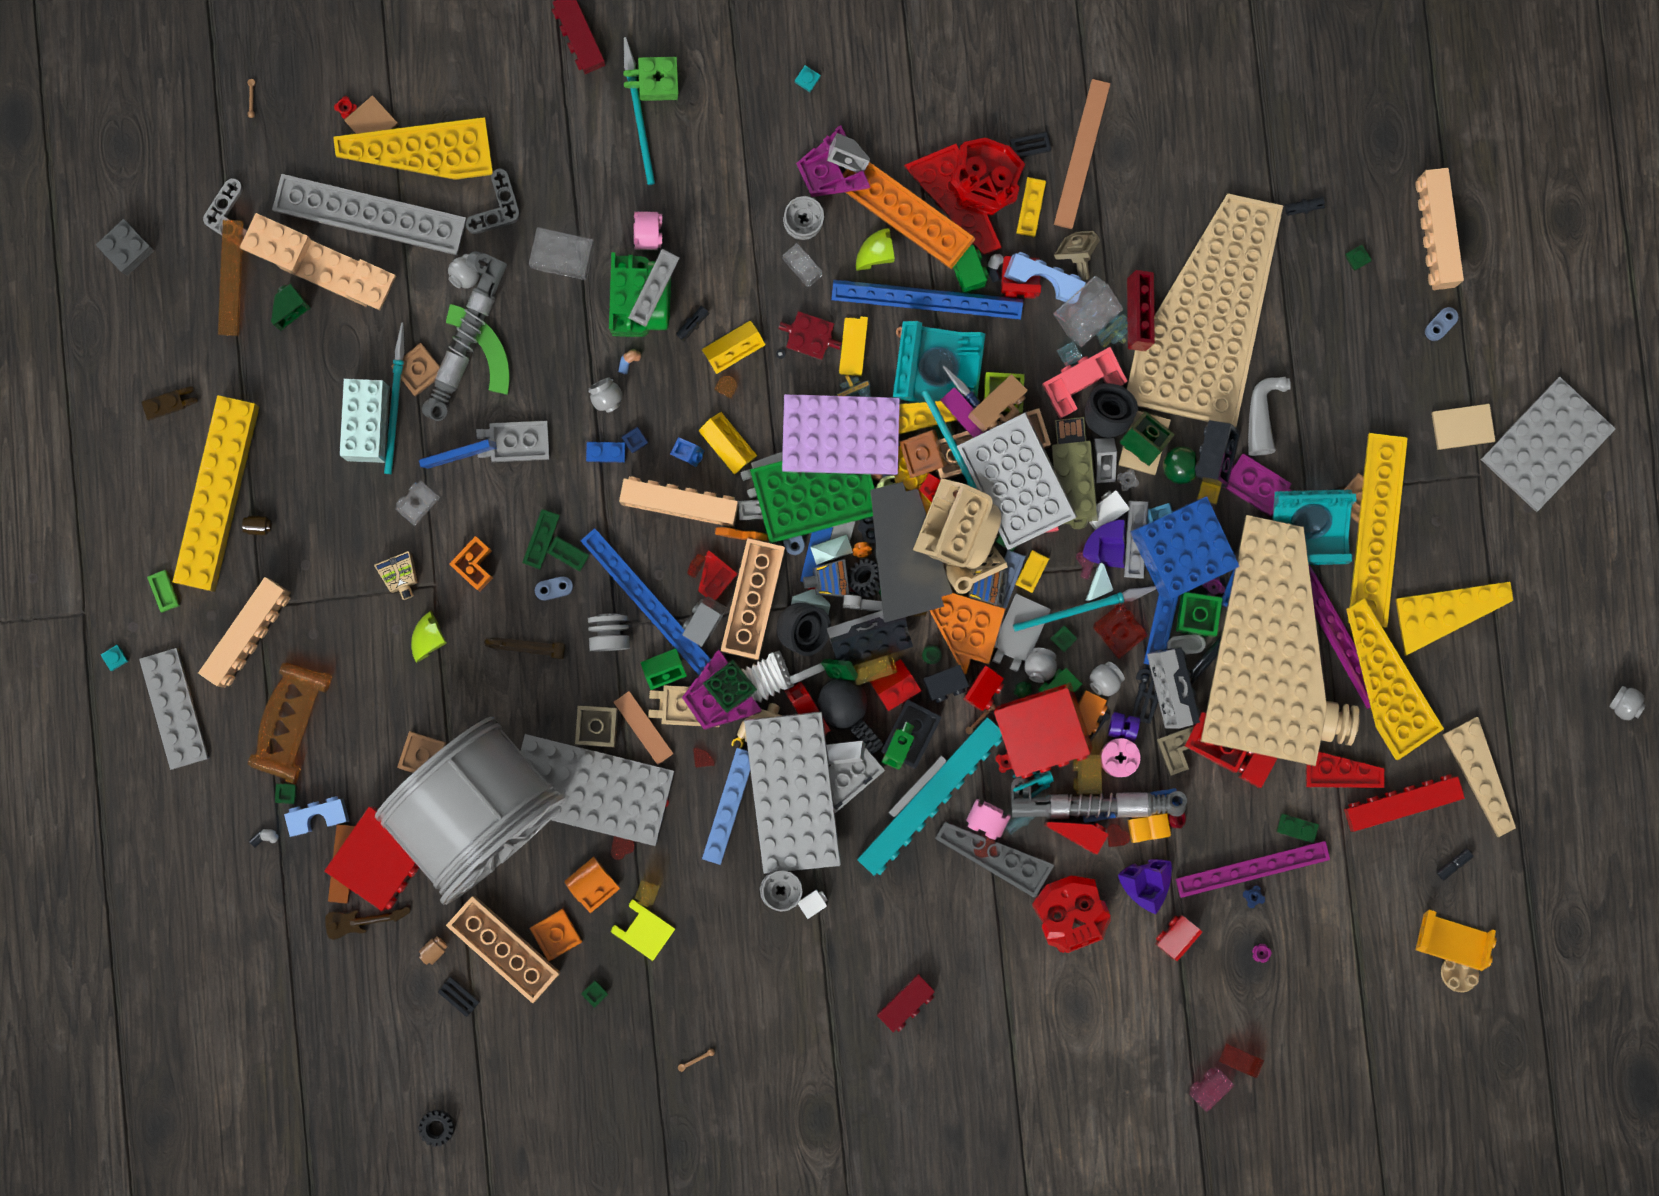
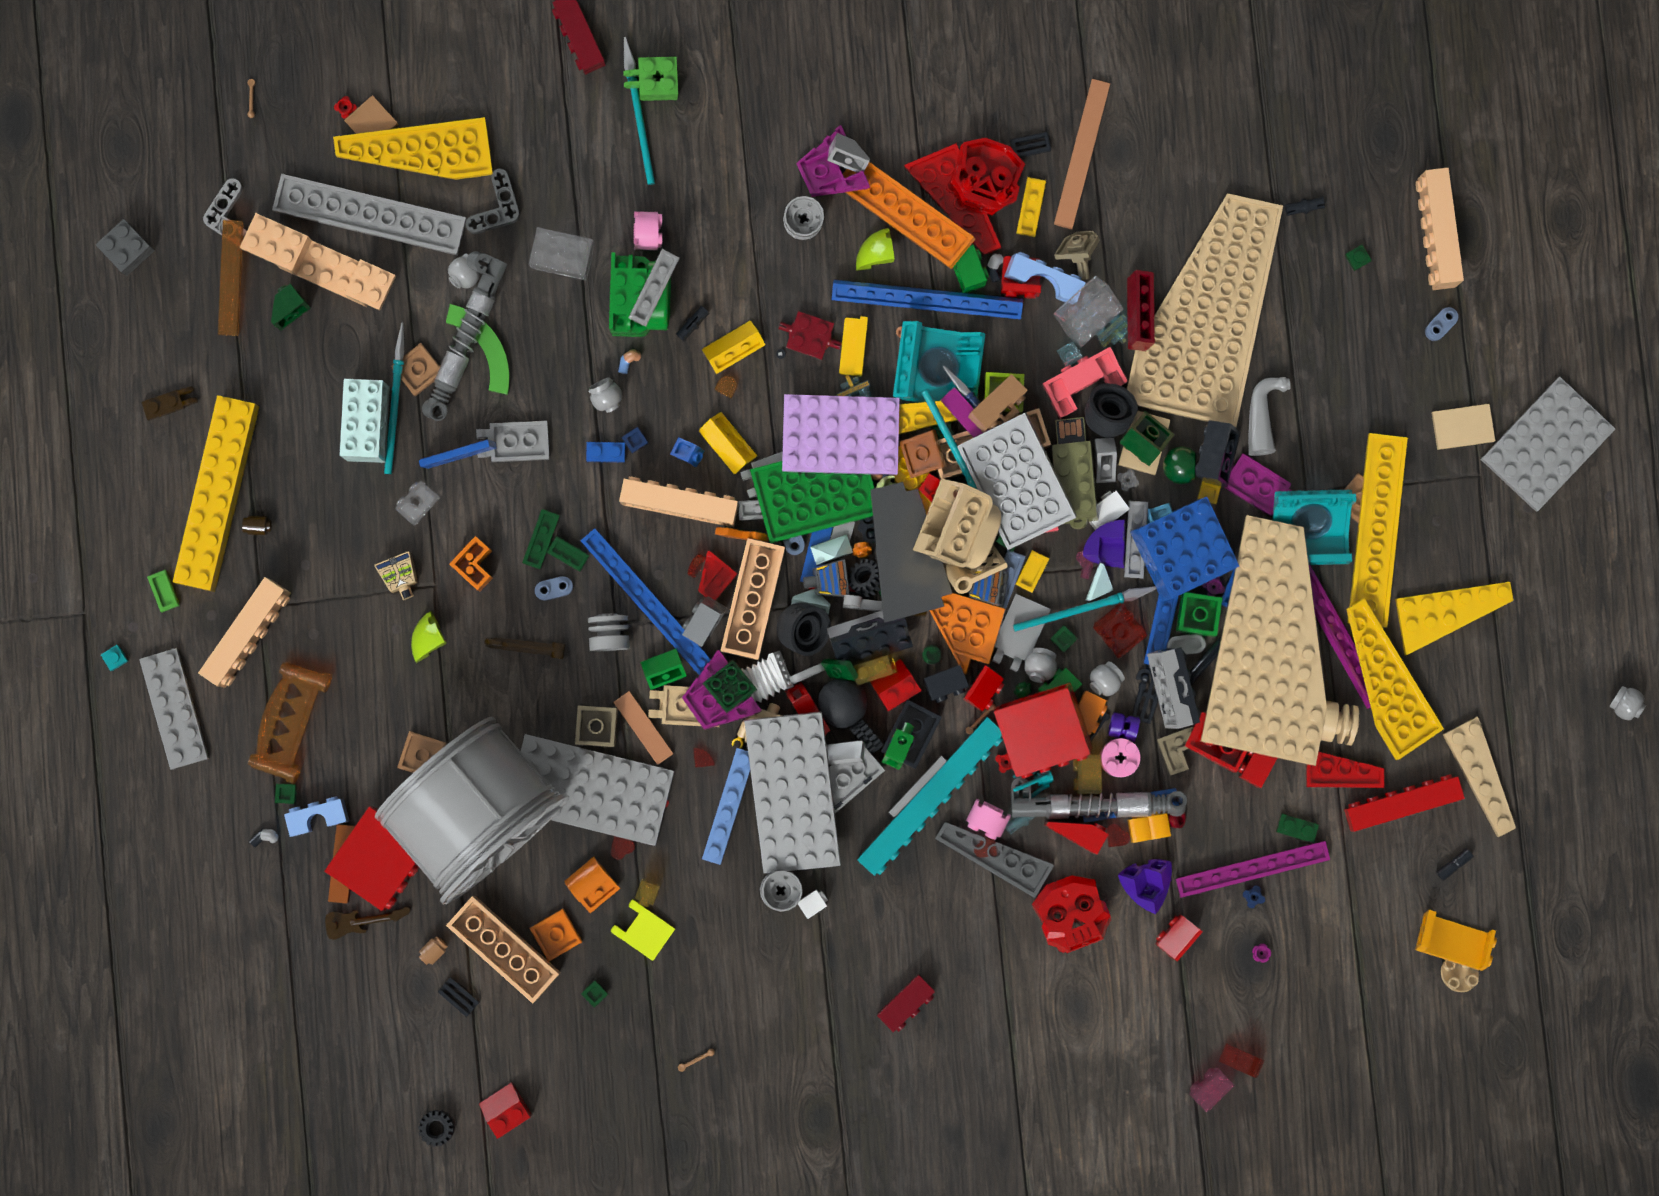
(505, 1110): none -> red slope
(802, 265): clear brick -> none
(807, 78): teal plate -> none

